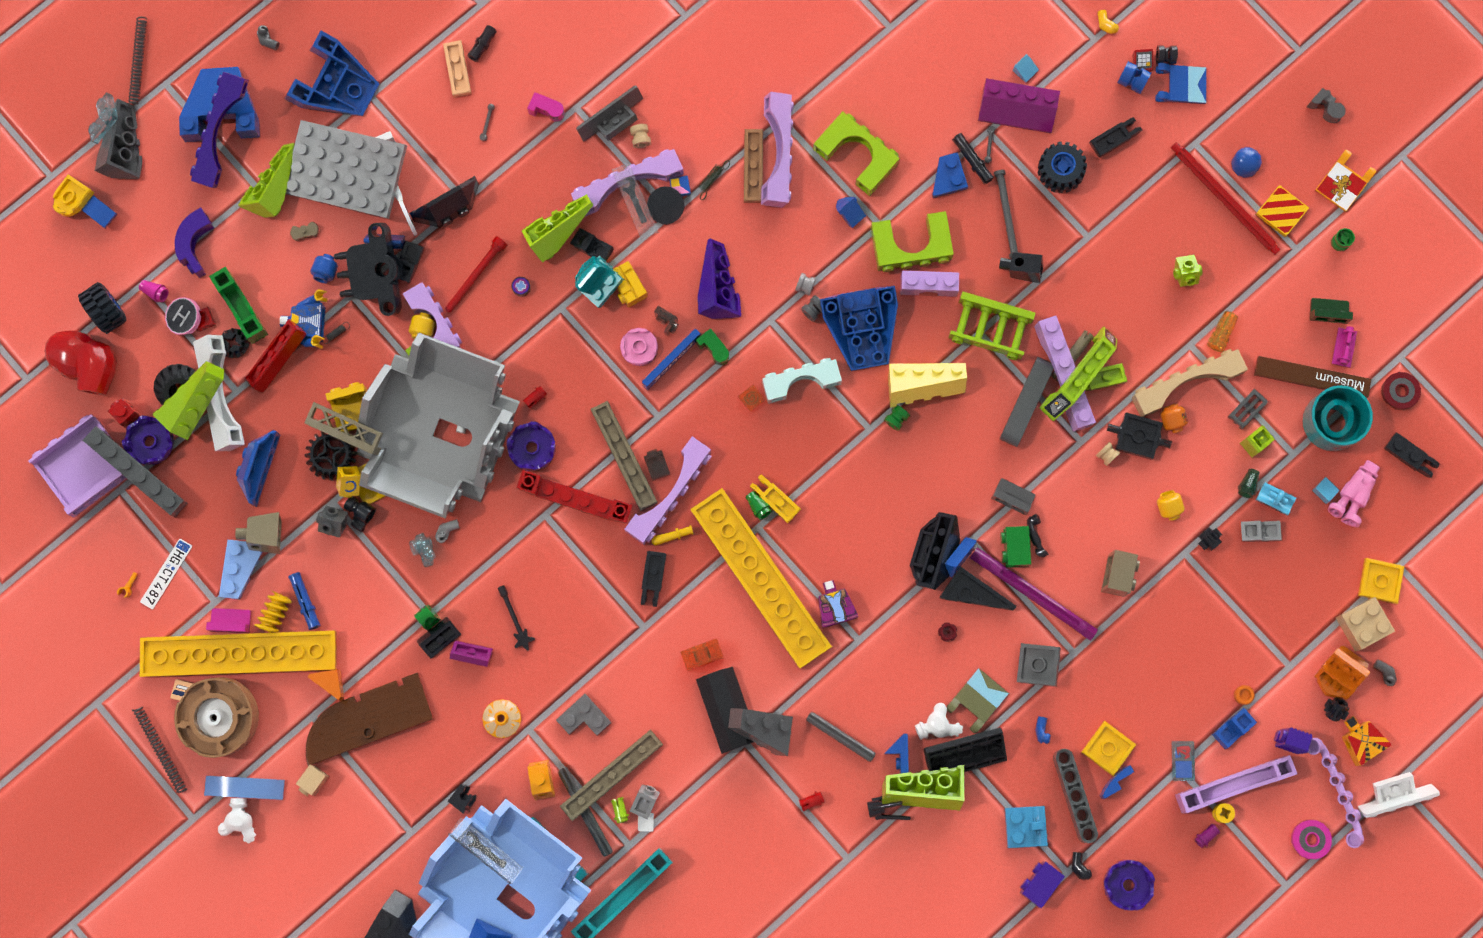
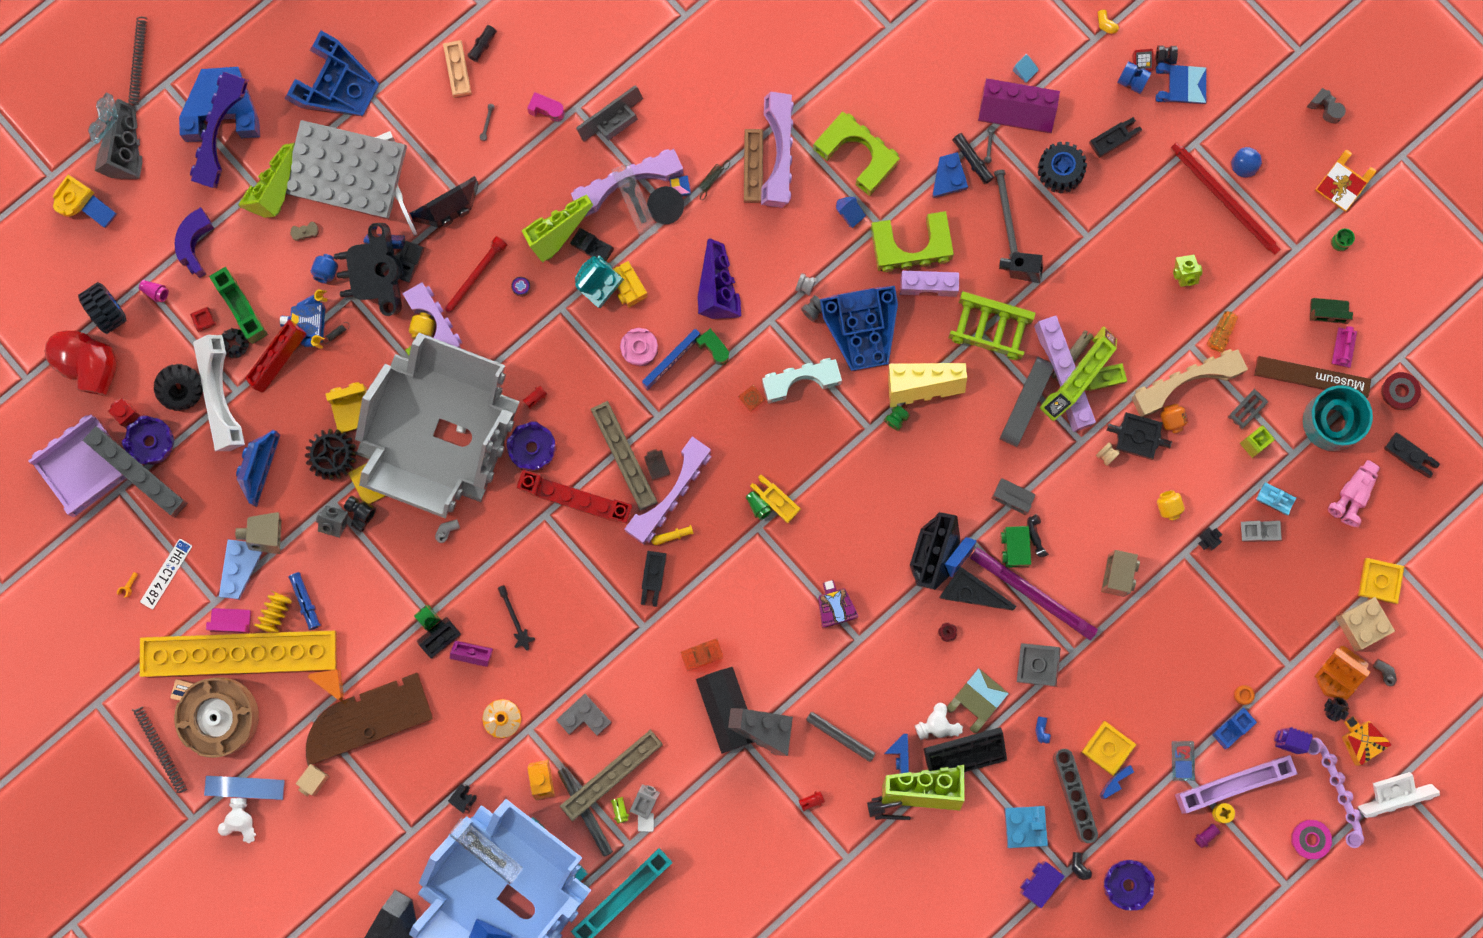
(183, 316): black tile -> none
(190, 401): lime wedge -> none
(264, 38): dark grey arm -> none
(344, 435): dark tan fence -> none
(348, 481): yellow brick -> none
(423, 546): clear light blue plate -> none
(640, 135): tan wheel -> none
(666, 317): clear smoke bracket -> none
(761, 578): yellow plate -> none
(1248, 485): clear green cone -> none
(1282, 211): tile -> none
(1325, 490): medium azure slope -> none

